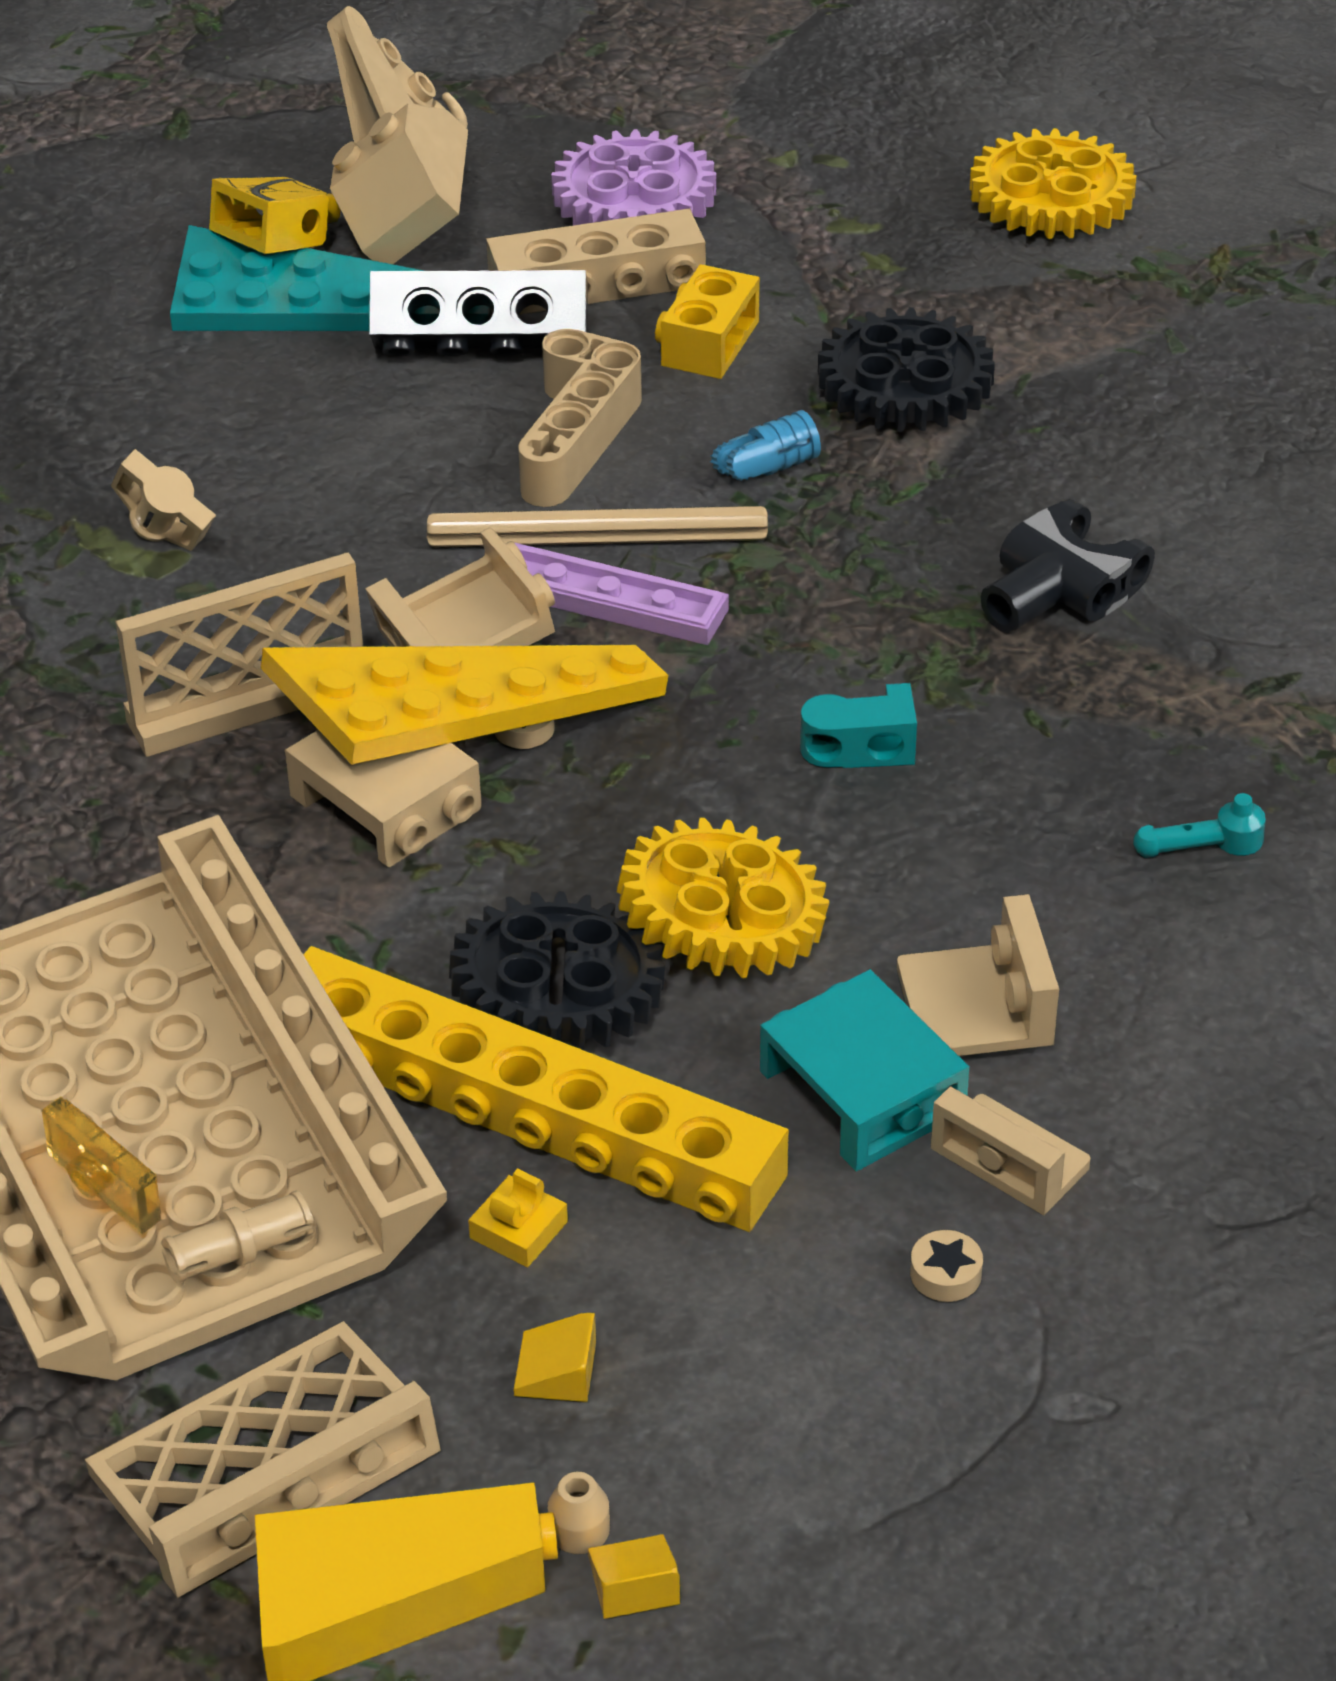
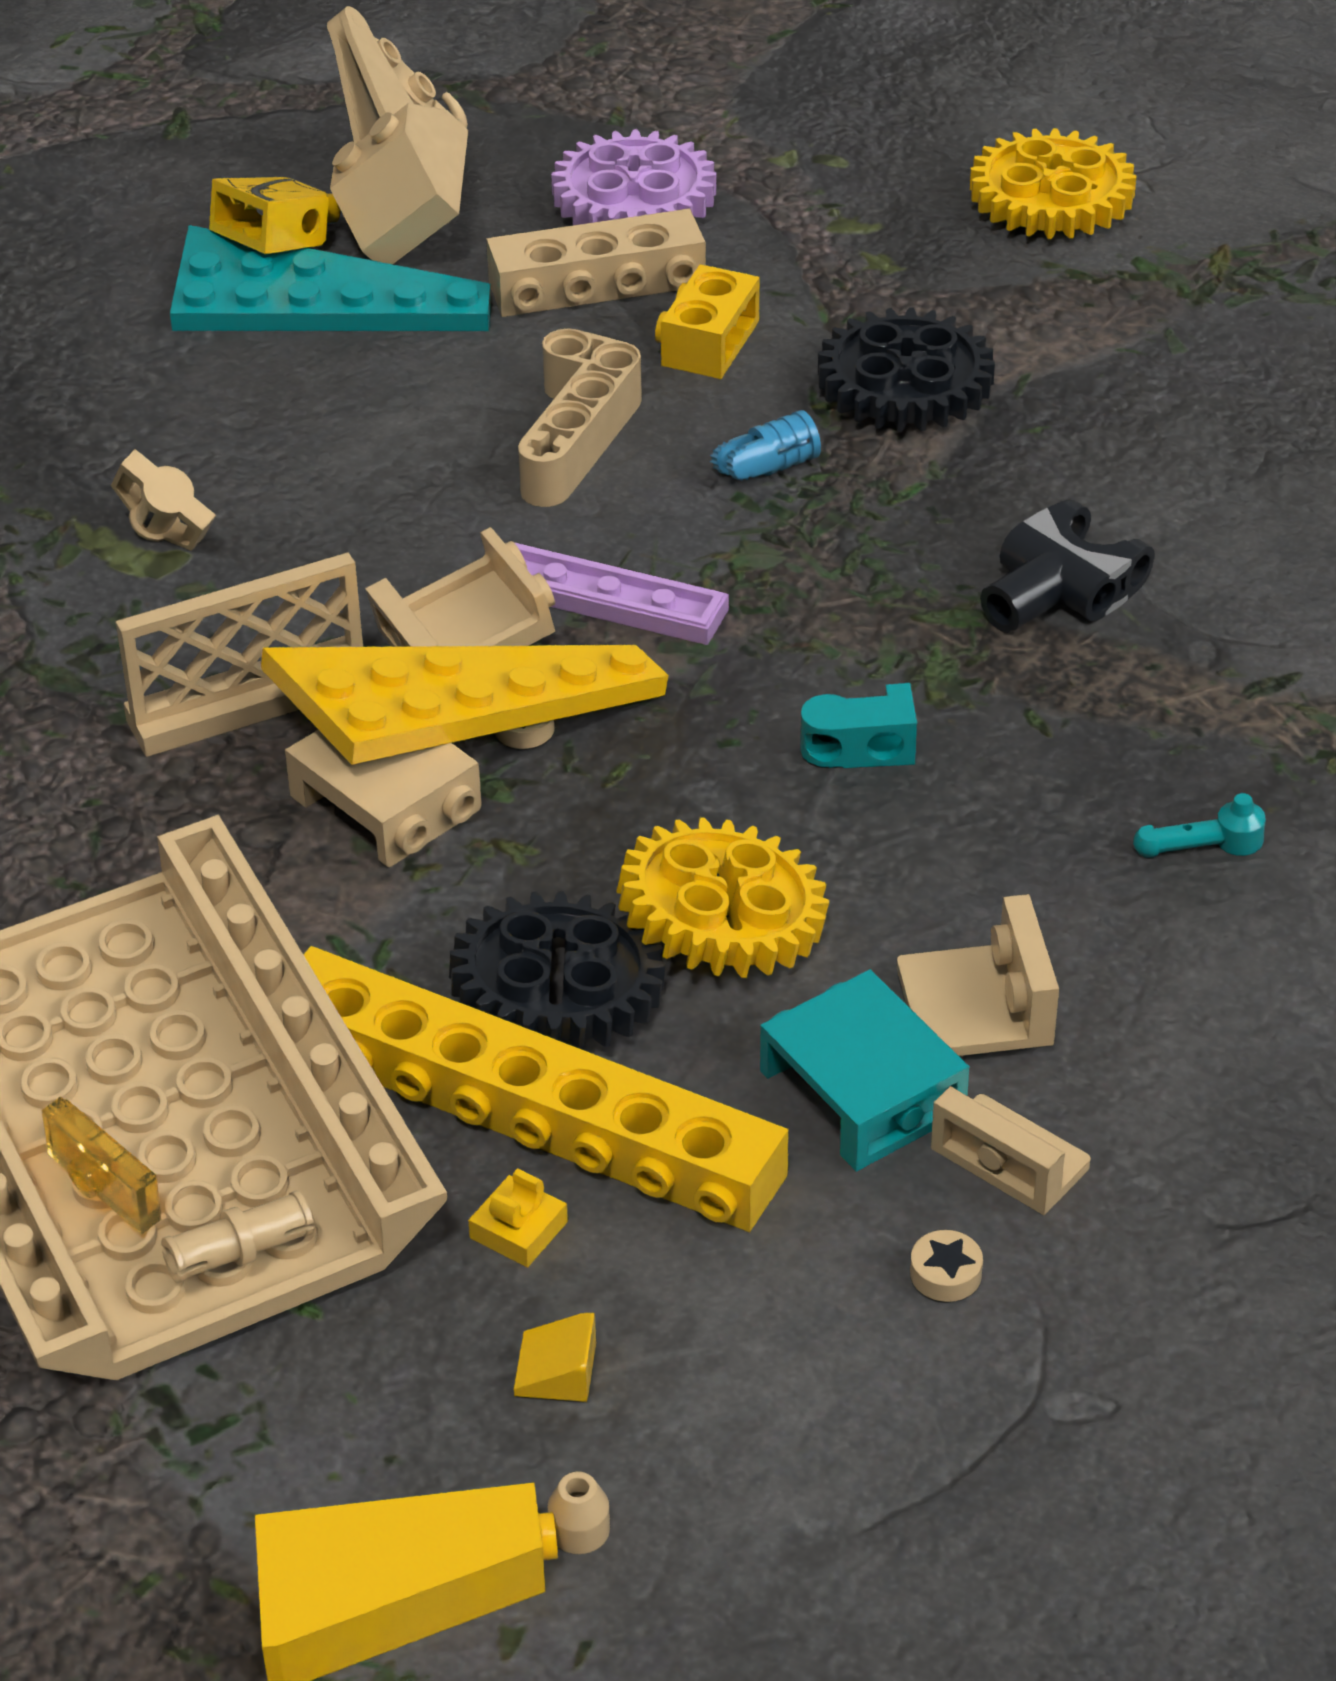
(327, 1469): tan fence -> none
(400, 293): brick -> none
(600, 526): tan axle -> none
(635, 1576): yellow slope -> none

